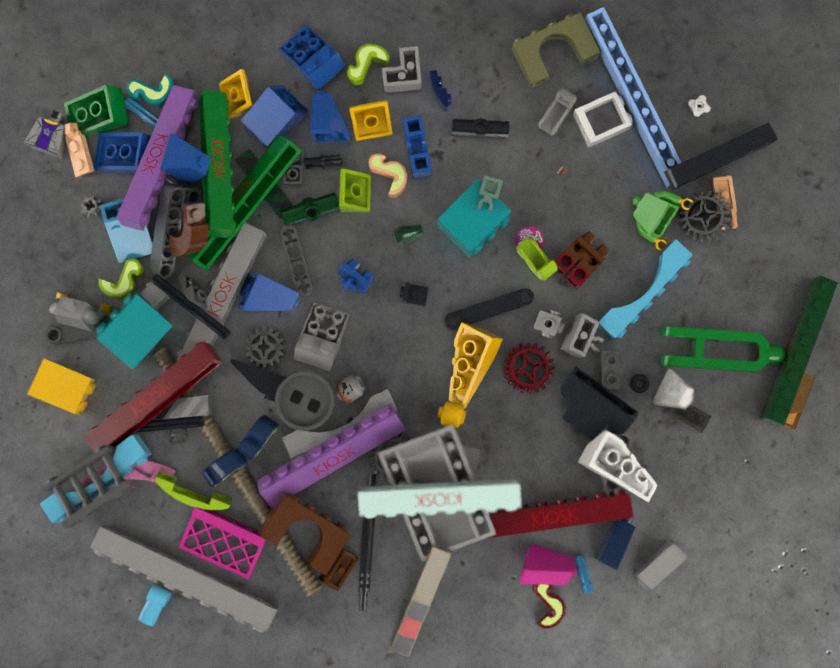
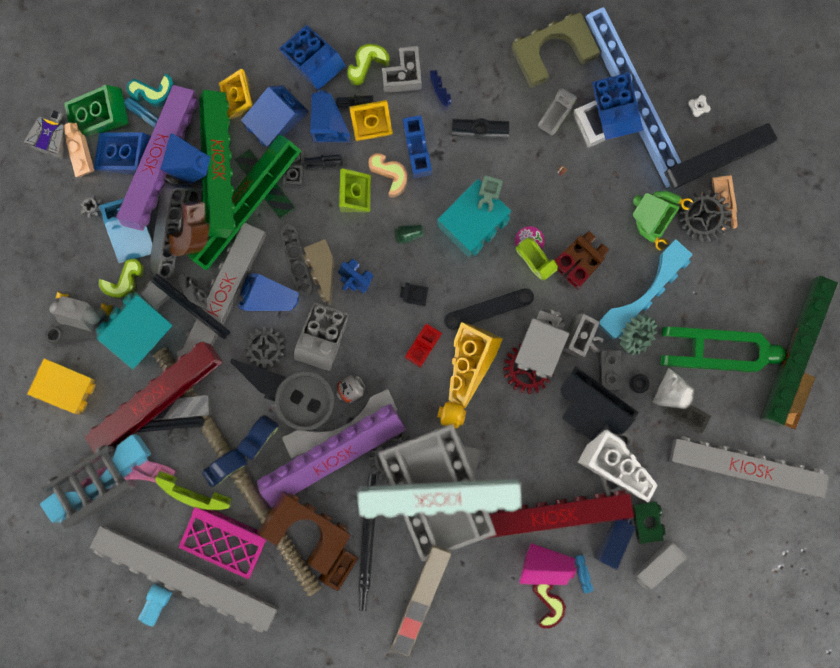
(320, 206): dark green piece -> none
(323, 264): none -> dark tan slope
(346, 102): none -> black axle
(423, 345): none -> red slope
(541, 348): none -> light grey brick
(617, 106): none -> blue slope
(632, 341): none -> sand green gear
(640, 513): none -> dark green brick
(749, 468): none -> light grey brick

